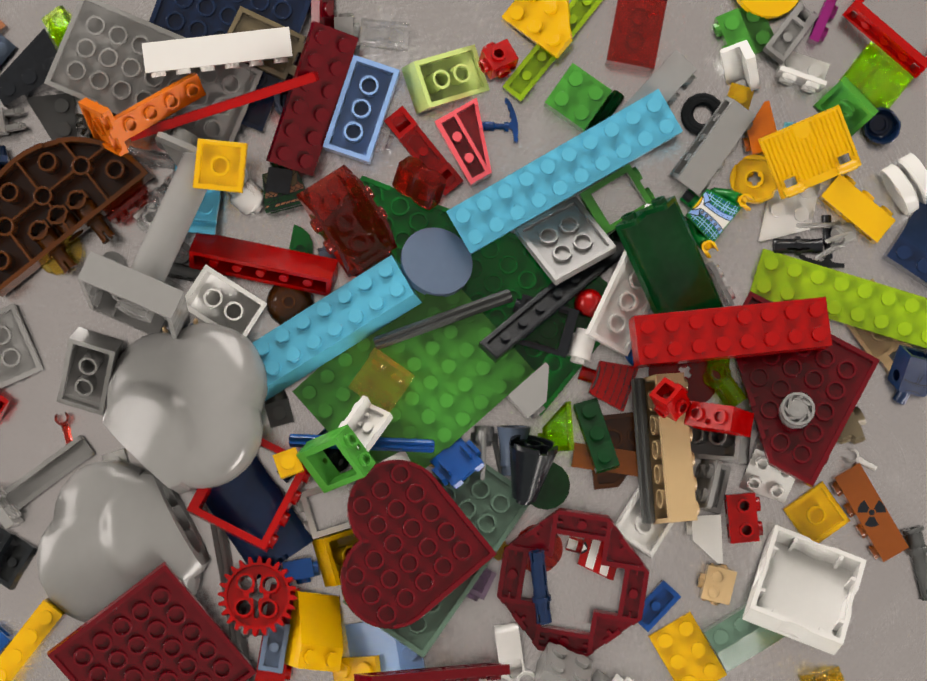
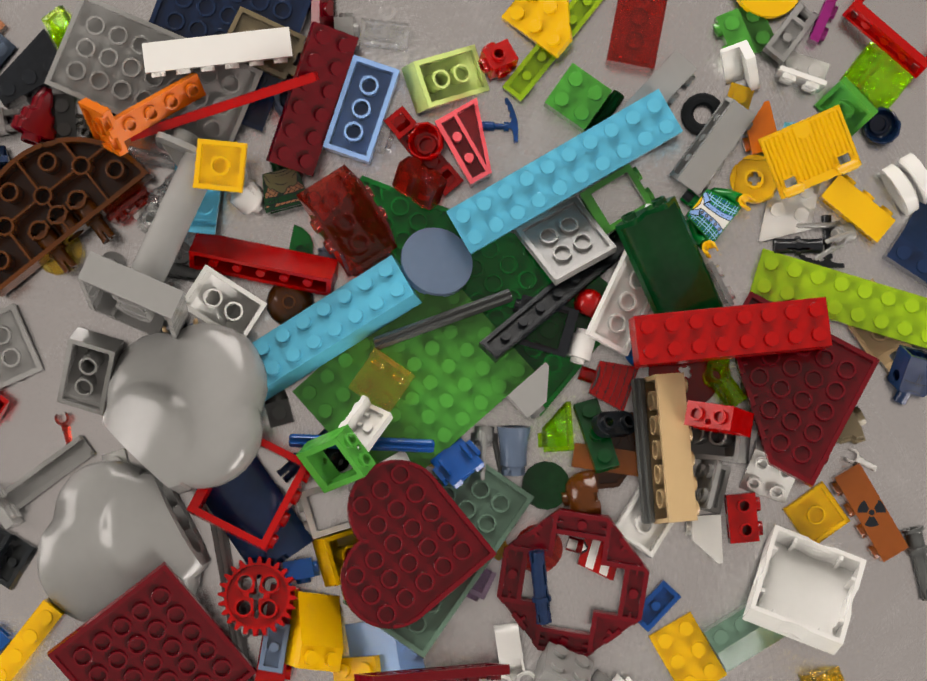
(36, 119): none -> dark red rock
(279, 180): black tile -> none
(288, 463): yellow plate -> none
(425, 141): none -> red hair
(529, 466): black cone -> none
(582, 493): none -> reddish brown cylinder
(618, 424): none -> black plate
(670, 399): red brick -> none
(716, 584): tan head -> none
(796, 410): light grey wheel -> none

